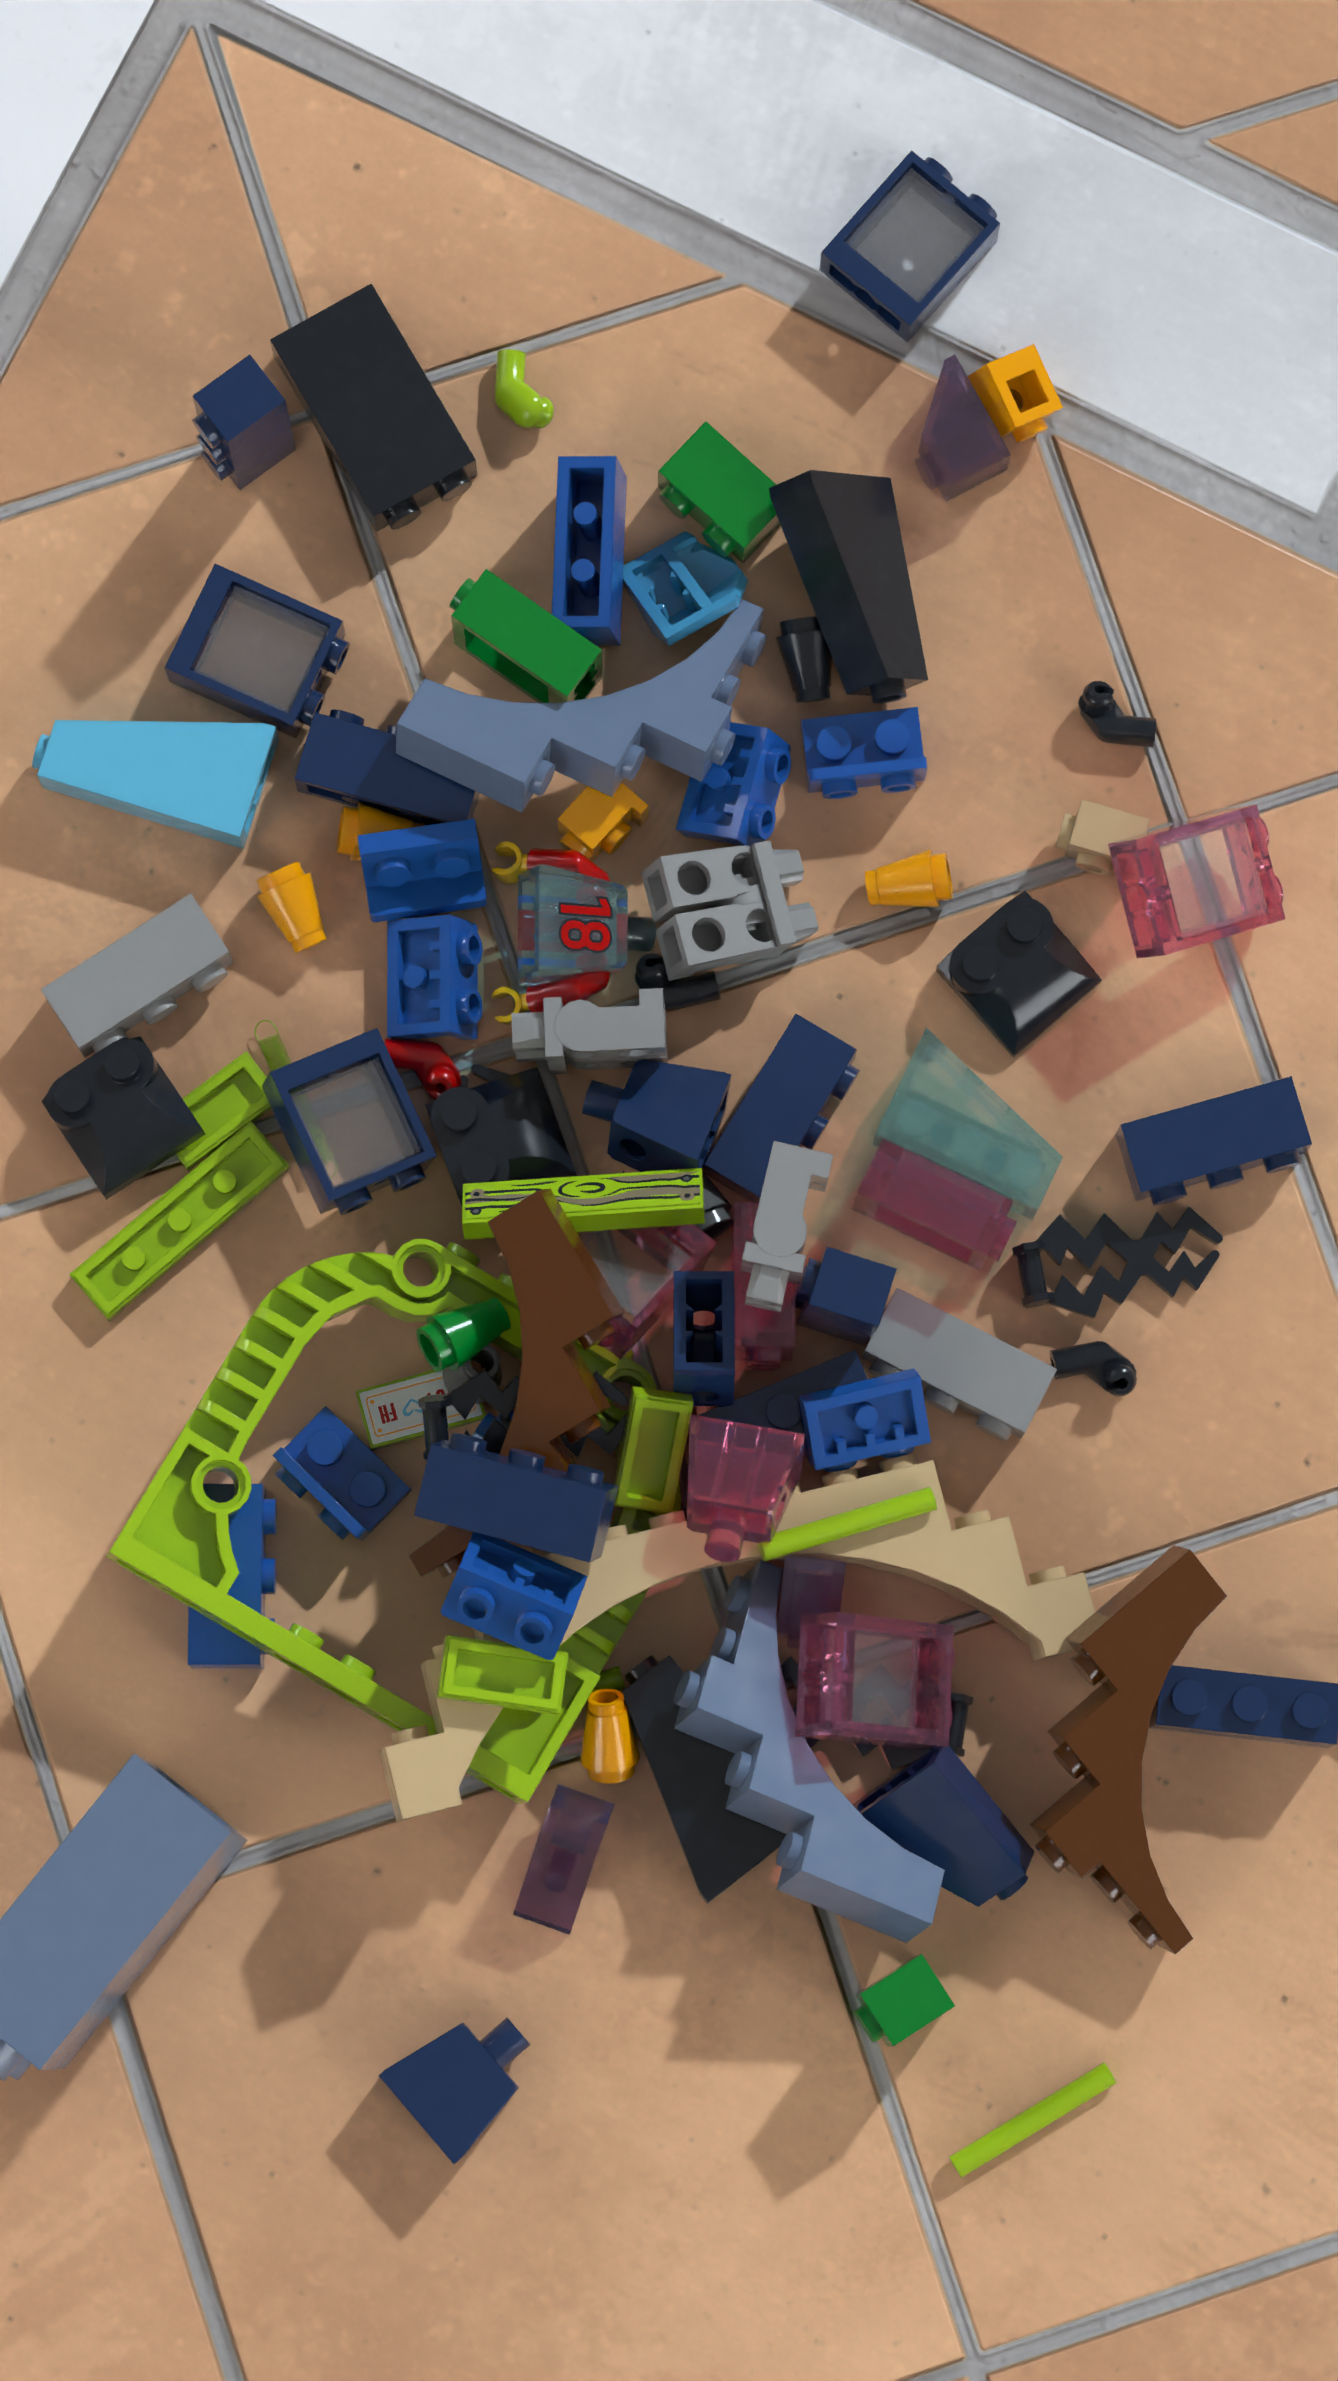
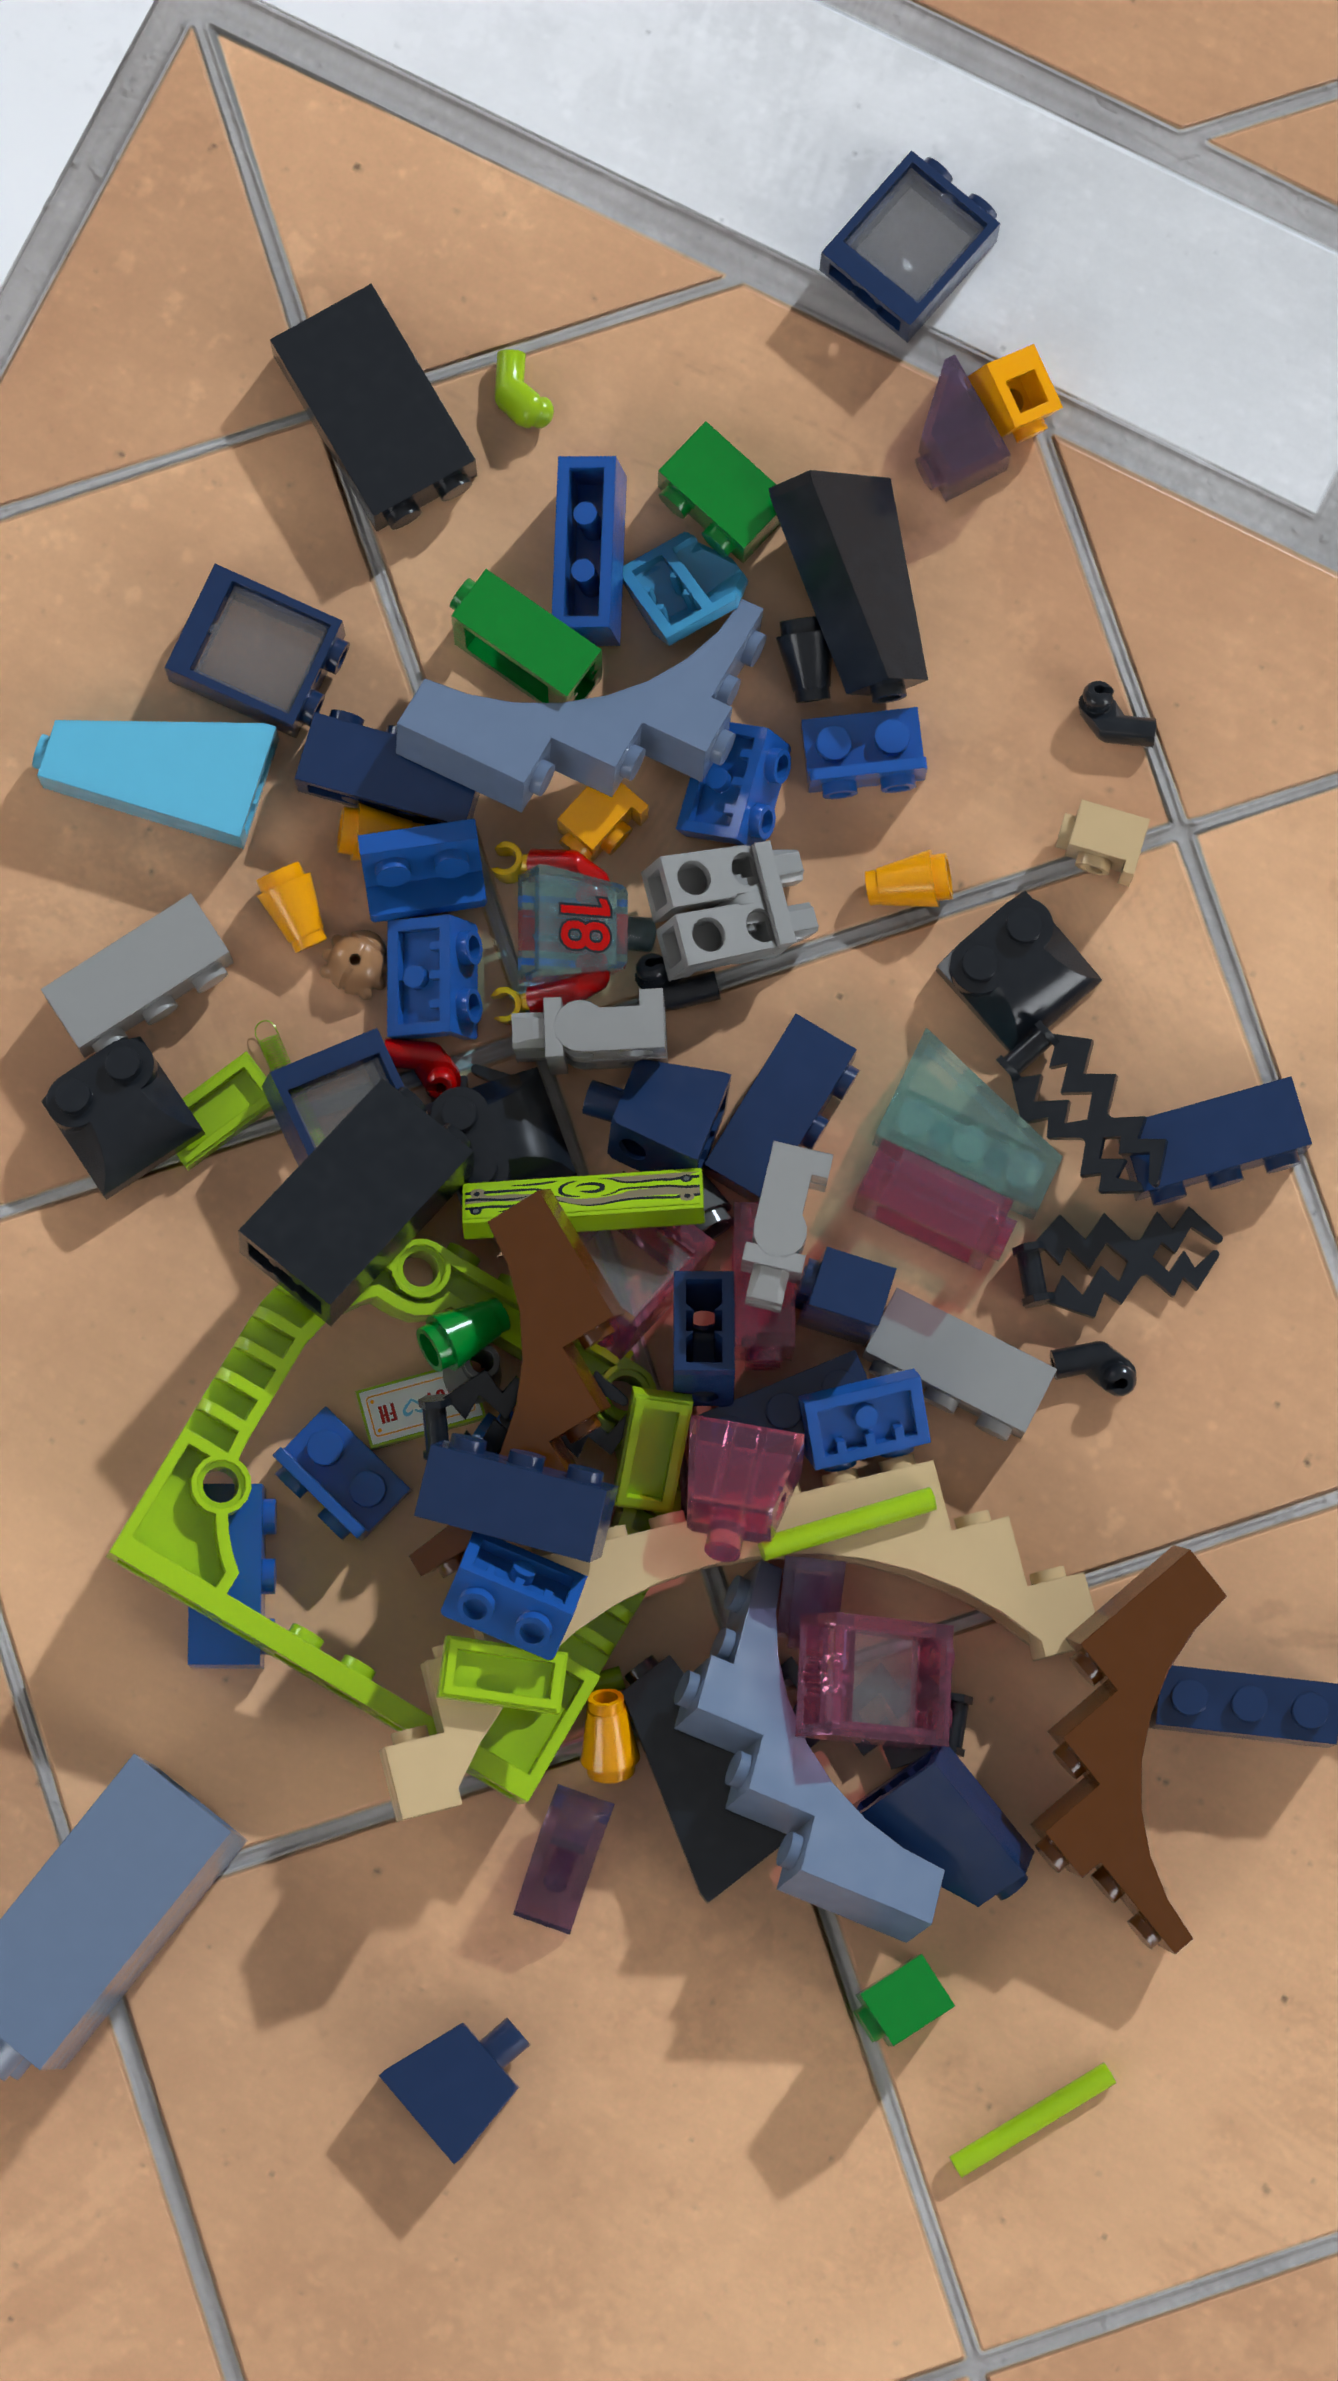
(179, 1221): lime tile -> none
(242, 423): dark blue brick -> none
(356, 978): none -> medium nougat animal
(357, 1200): none -> black brick
(1099, 1126): none -> black piece
(1197, 881): window -> none

